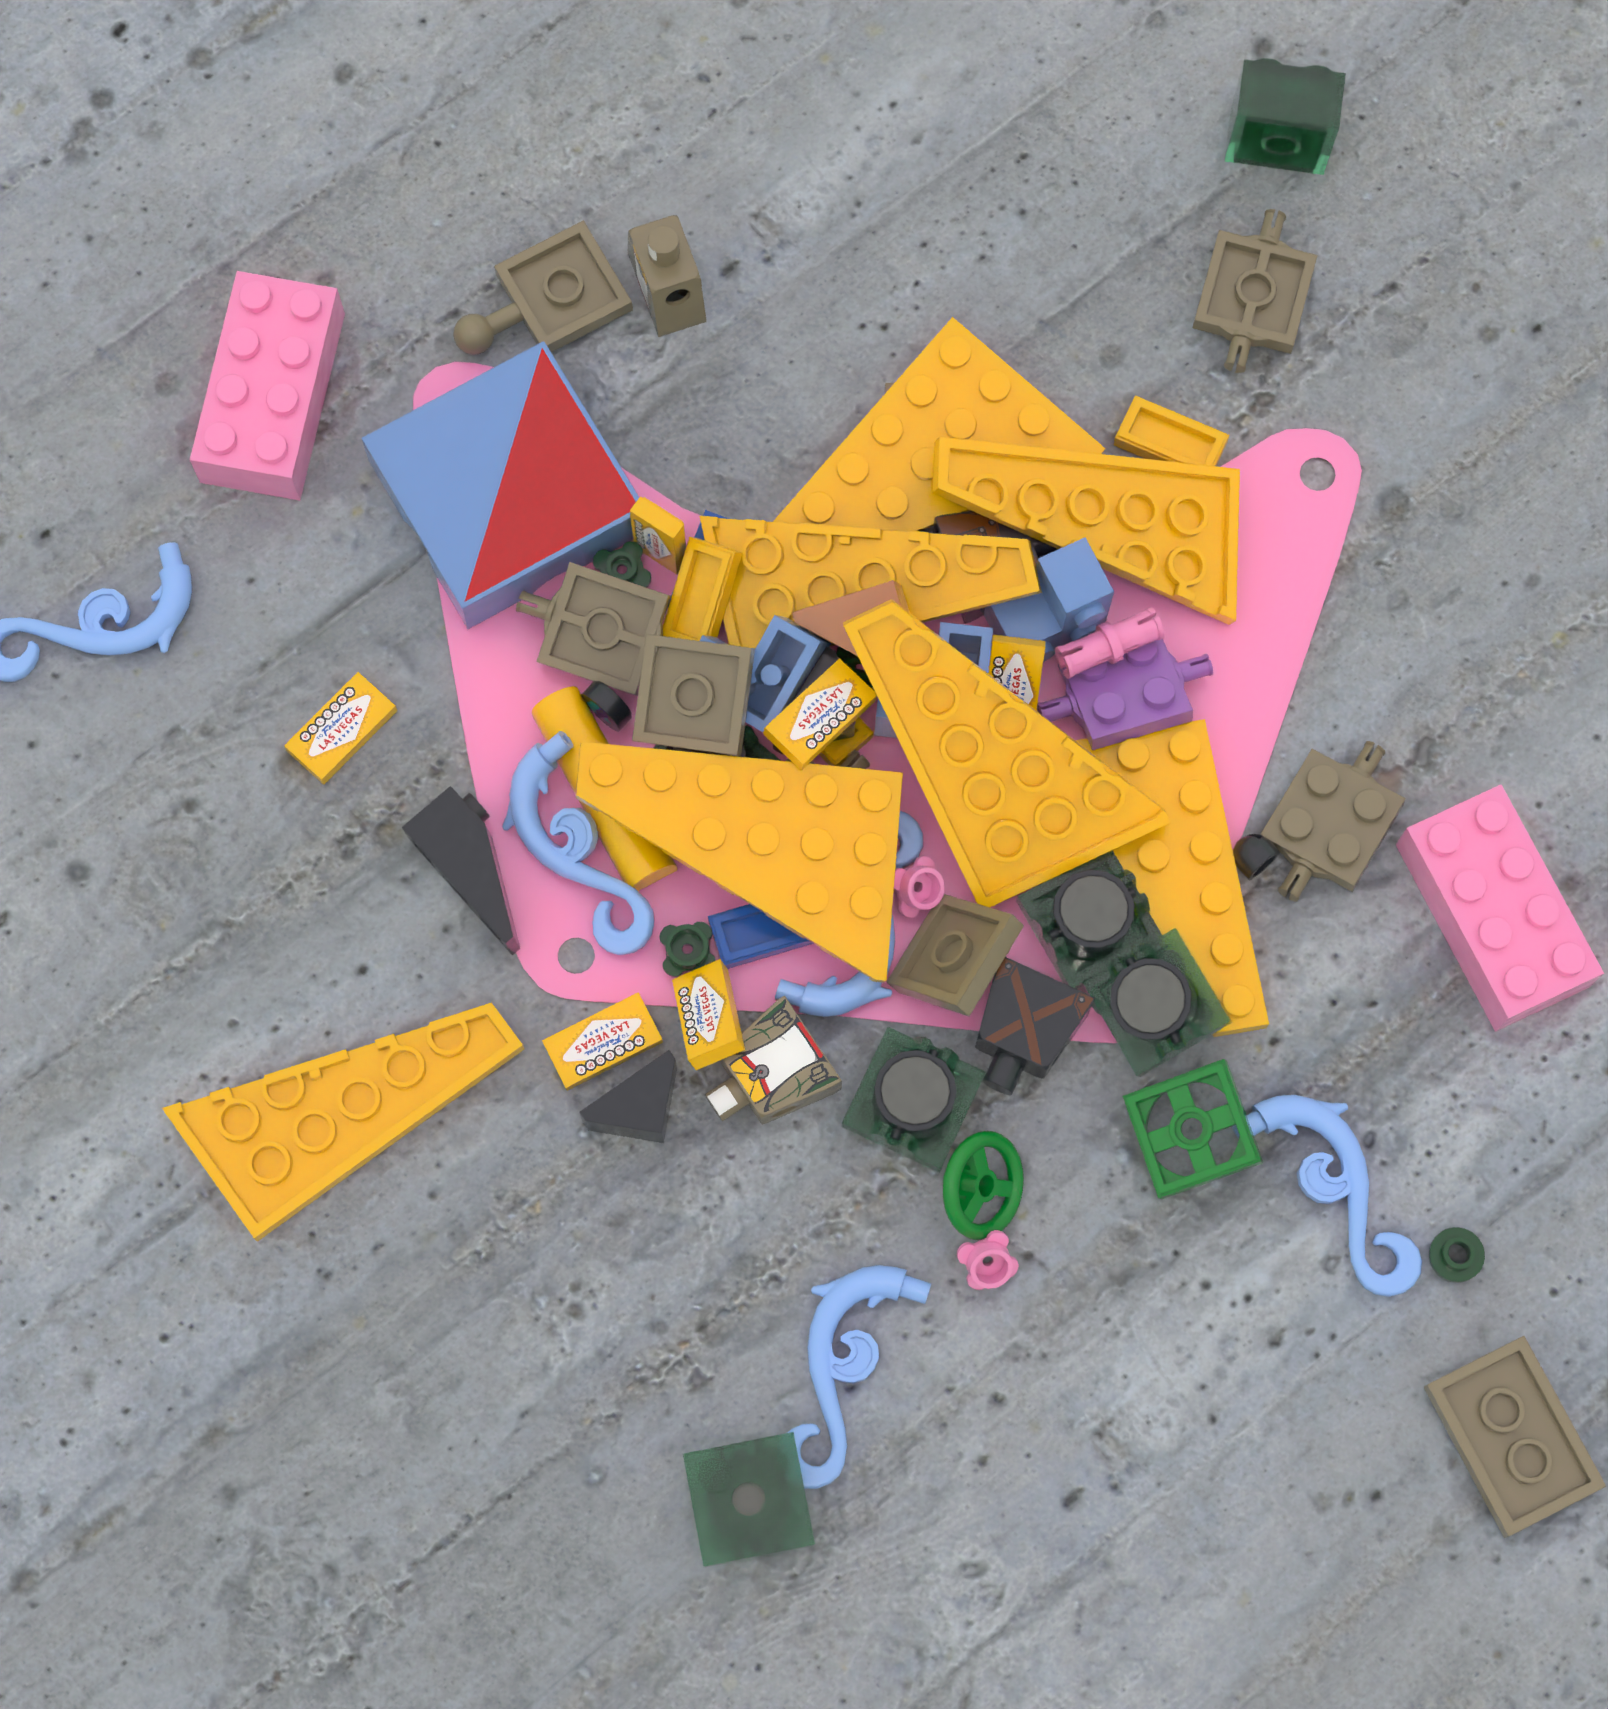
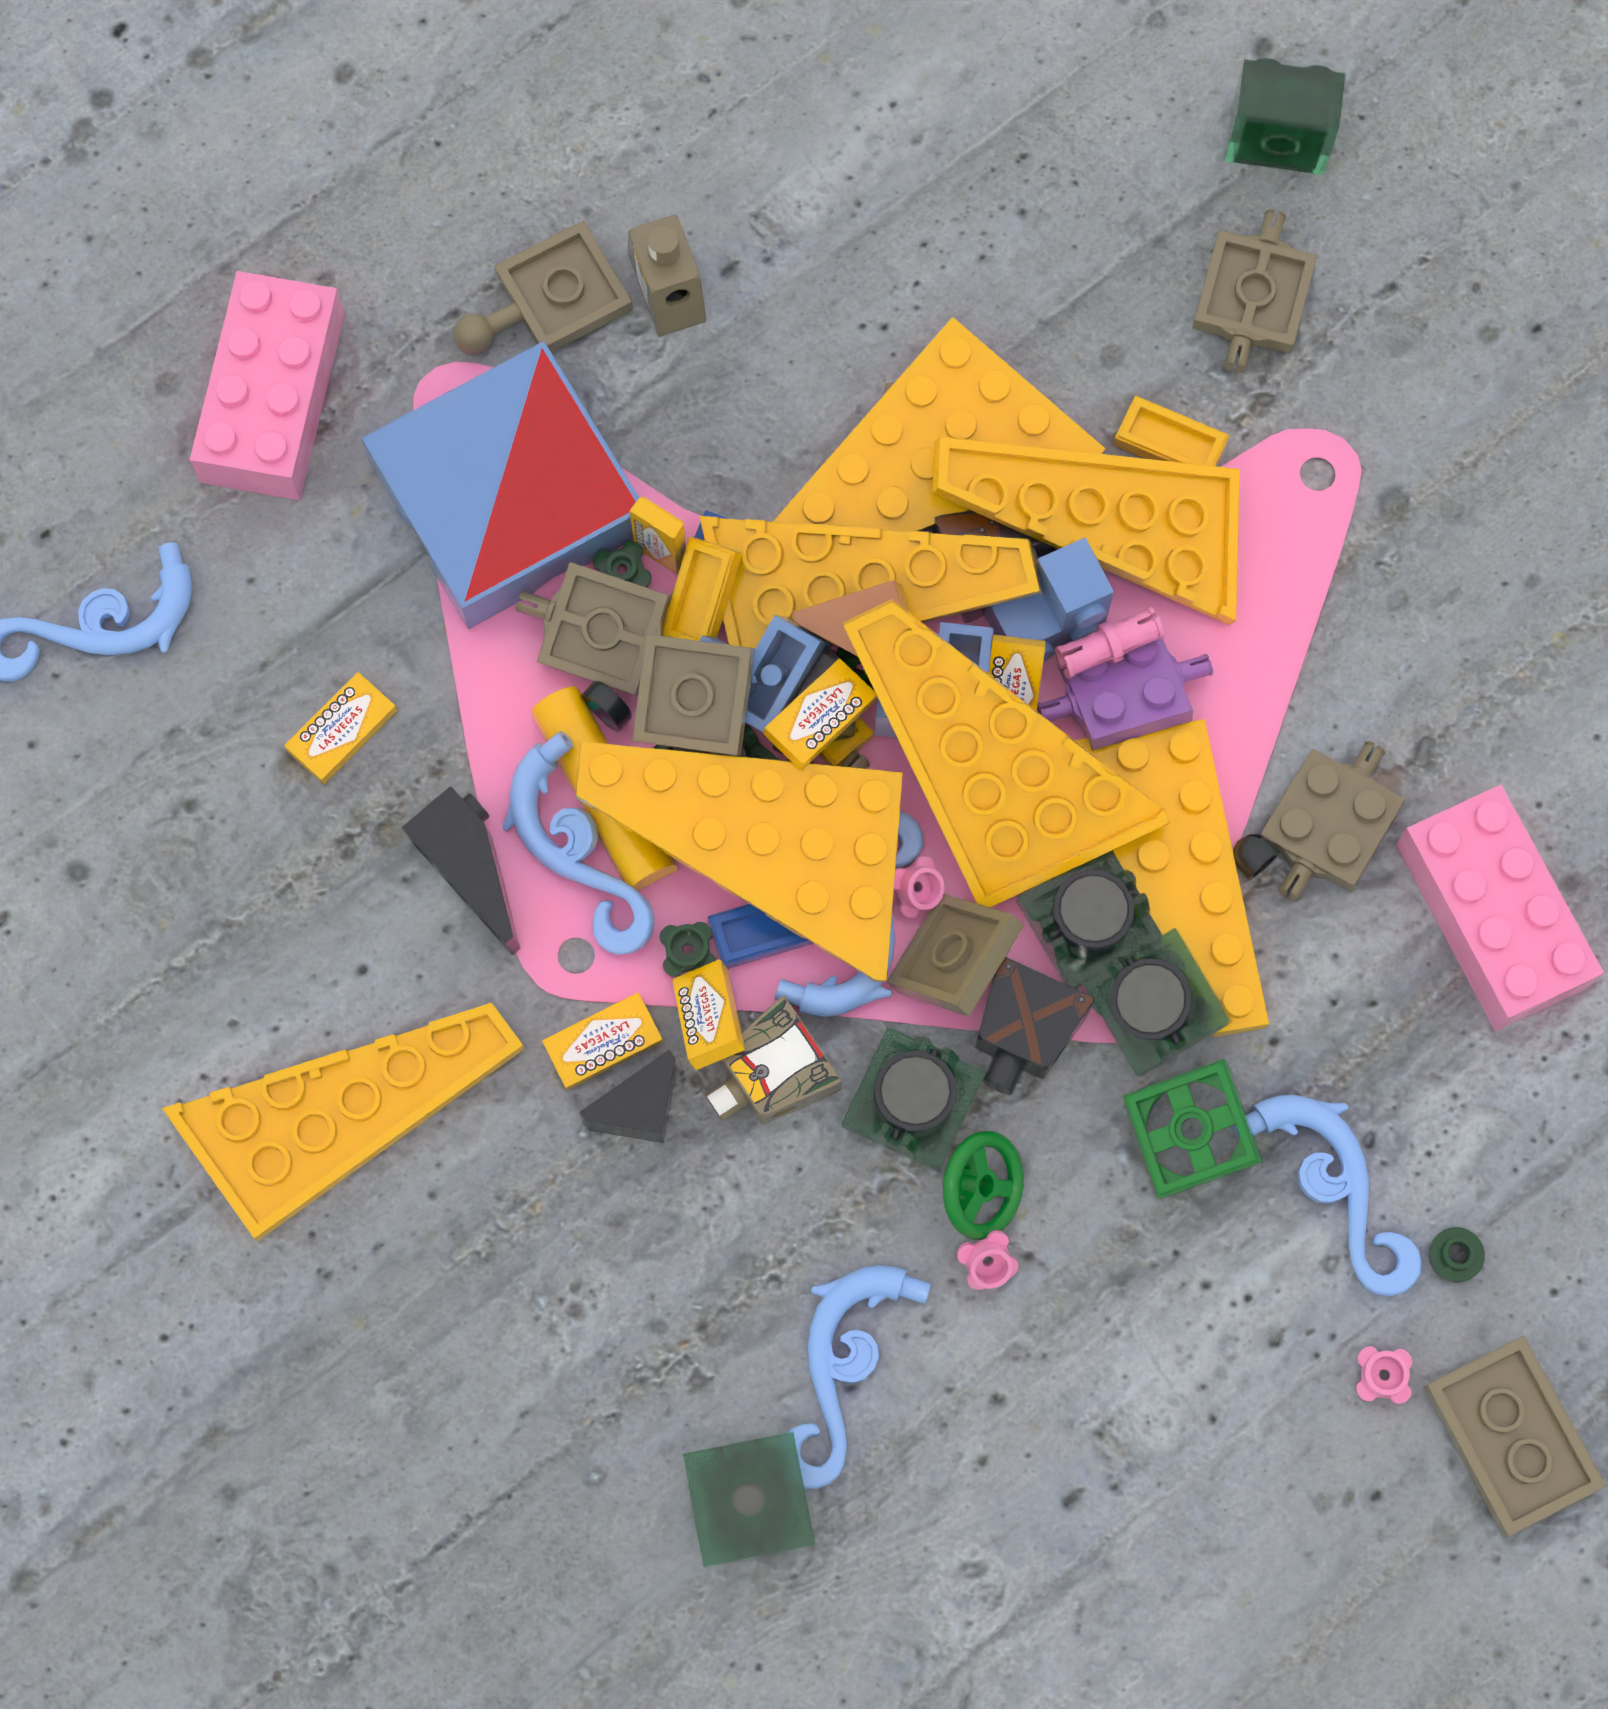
(1395, 1363): none -> bright pink plate

